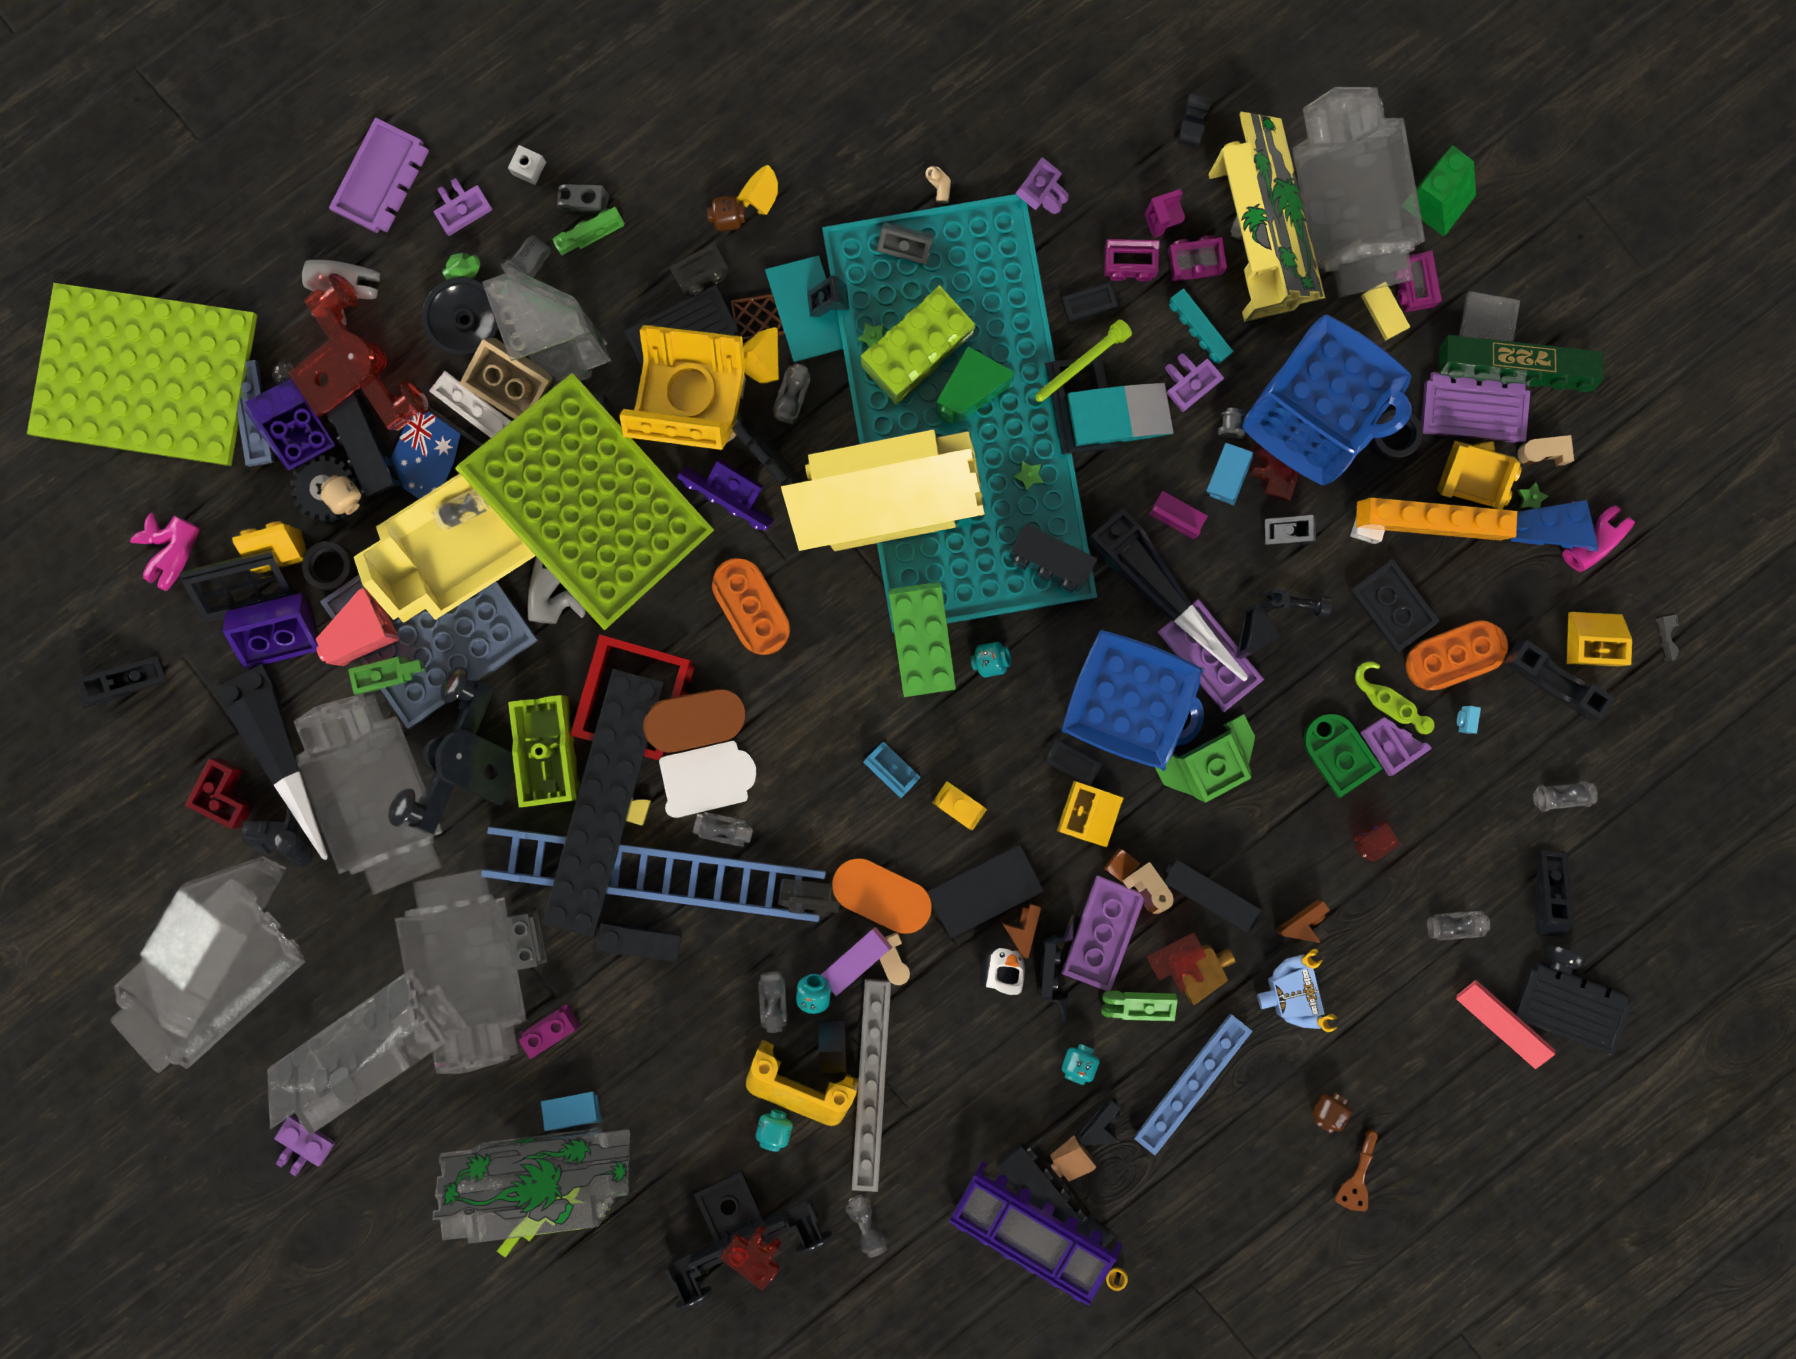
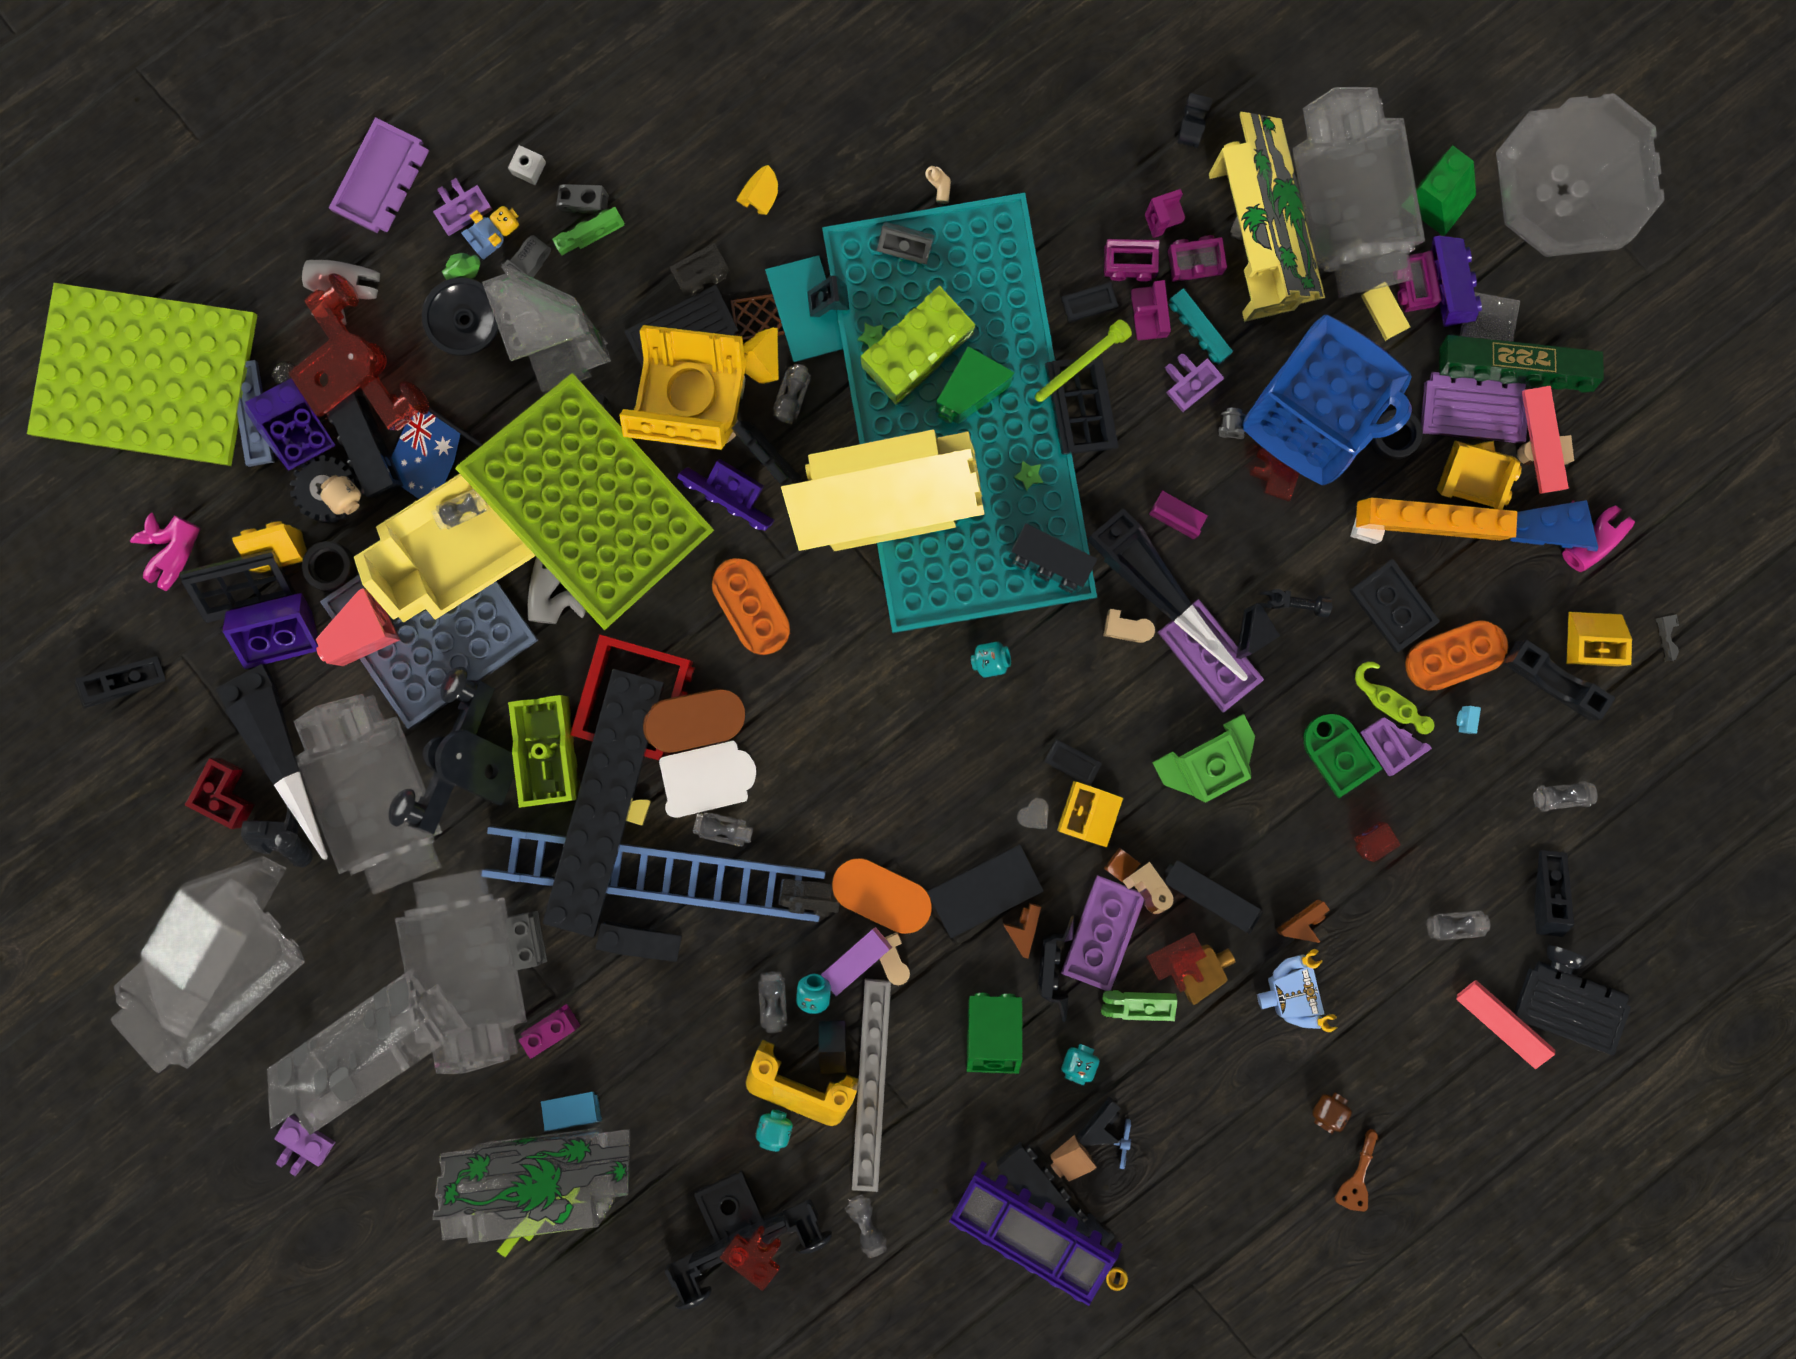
(383, 674): bright green hinge -> none
(469, 405): white tile -> none
(488, 233): none -> piece
(503, 382): tan brick -> none
(726, 213): reddish brown head -> none
(892, 769): dark azure hinge -> none
(921, 639): bright green brick -> none
(959, 805): yellow torso -> none
(994, 1033): none -> green slope
(1003, 969): piece -> none
(1034, 815): none -> clear tile
(1042, 188): medium lavender hinge -> none
(1120, 414): teal slope -> none
(1124, 1143): none -> medium blue piece
(1127, 629): none -> tan leg
(1135, 700): blue piece -> none
(1151, 311): none -> magenta panel
(1192, 1084): medium blue plate -> none
(1230, 473): dark azure hinge -> none
(1290, 530): slope -> none
(1455, 281): none -> dark purple slope
(1531, 497): bright green piece -> none
(1545, 439): none -> coral tile
(1604, 159): none -> clear windscreen

